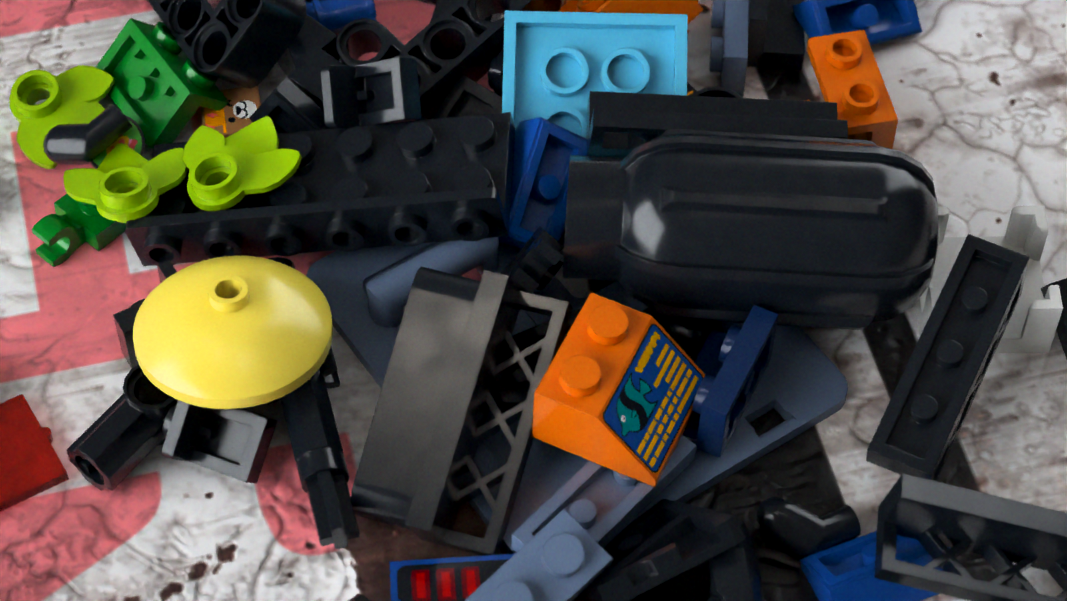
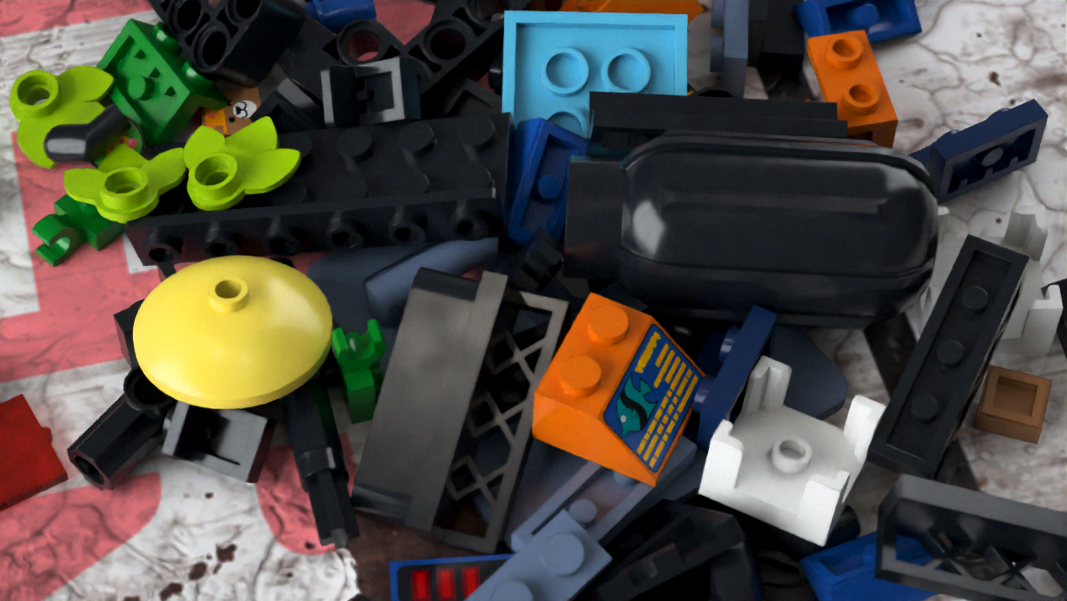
(359, 369): none -> green plate
(786, 462): none -> white panel
(984, 151): none -> dark blue bracket
(1012, 404): none -> medium nougat tile

